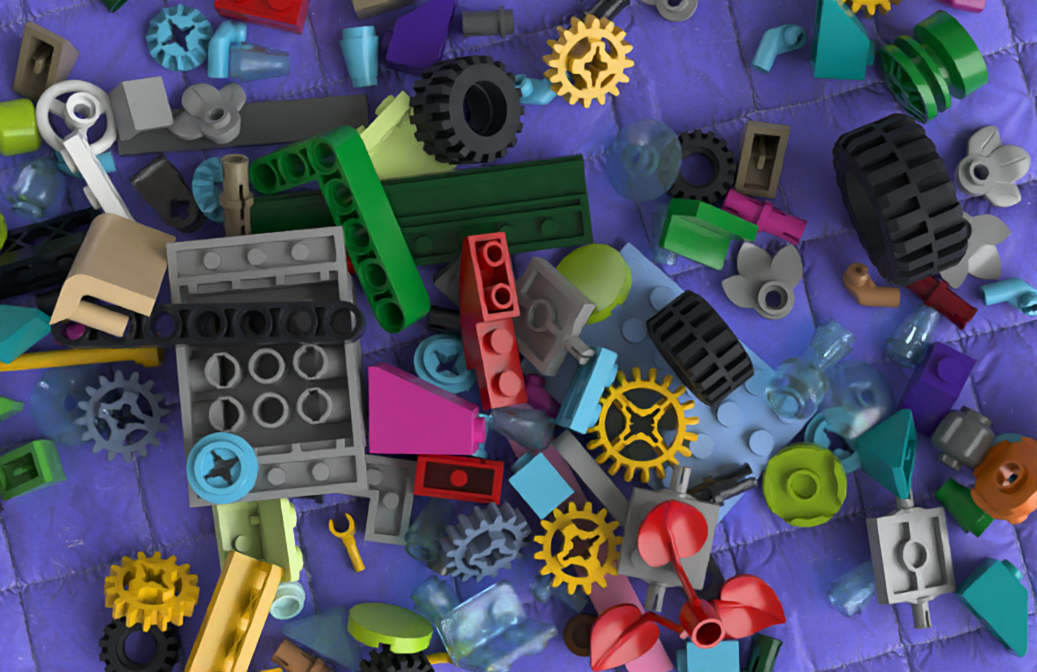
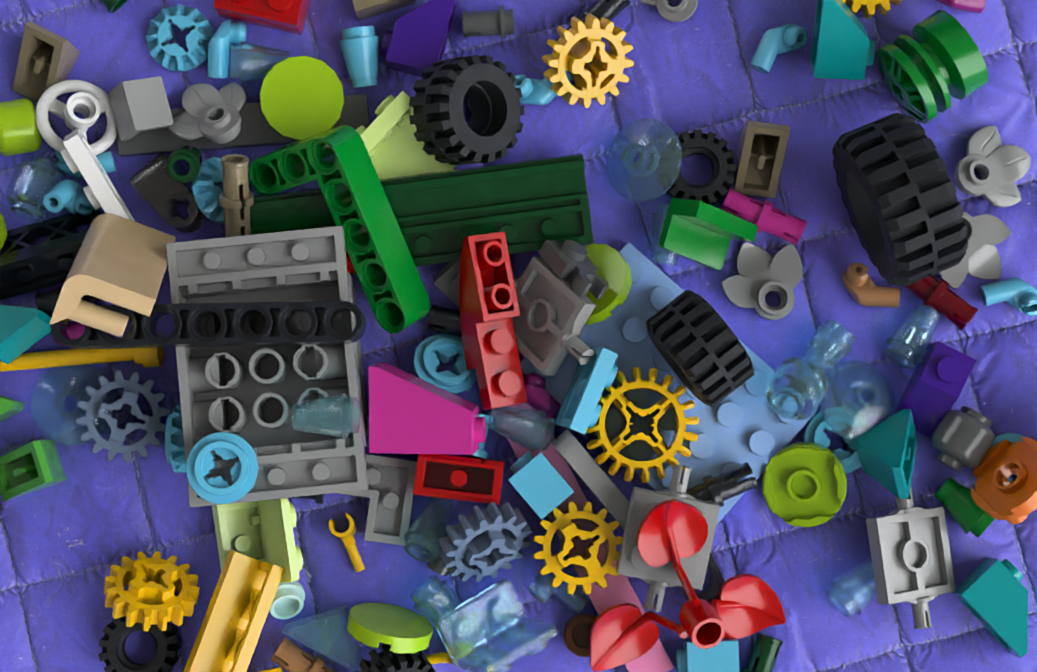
(68, 195): none -> medium azure arm
(175, 442): none -> medium azure gear
(176, 169): none -> dark green pin
(301, 97): none -> lime tile
(328, 416): none -> clear light blue cone
(571, 262): none -> dark grey plate

